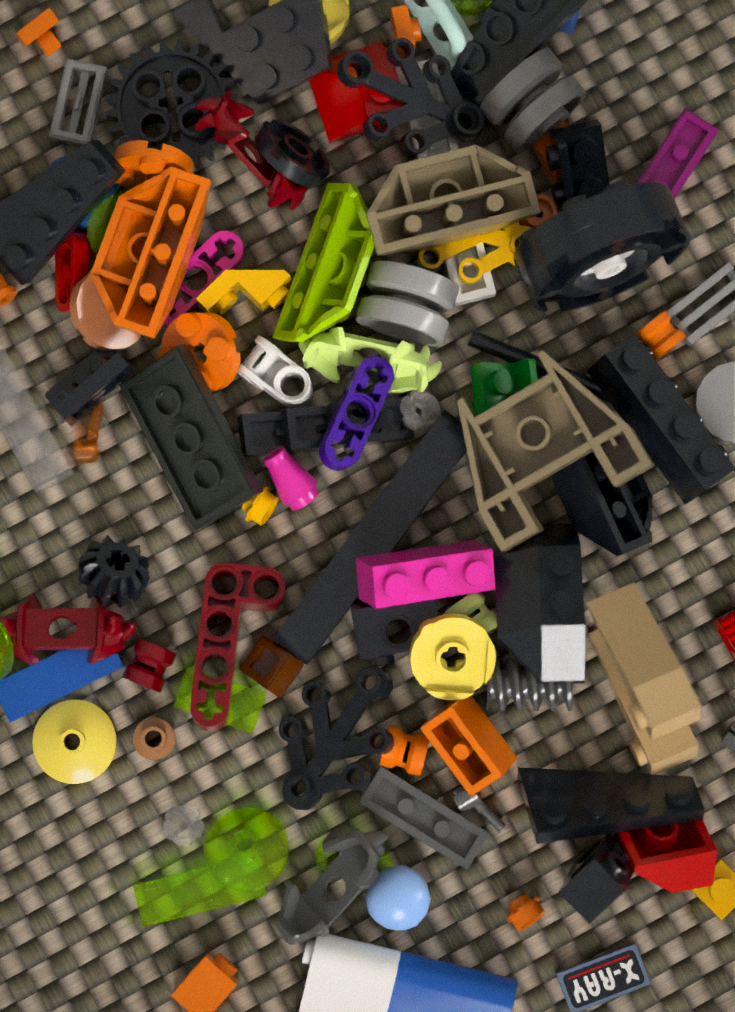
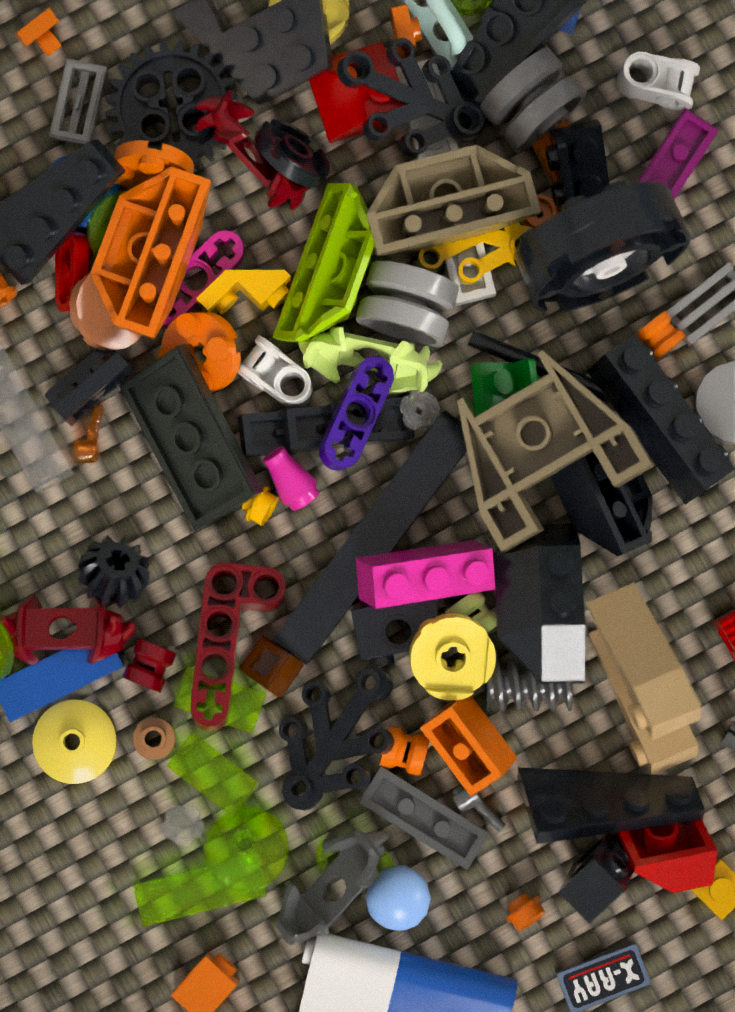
(213, 774): none -> clear neon green tile
(662, 80): none -> white piece

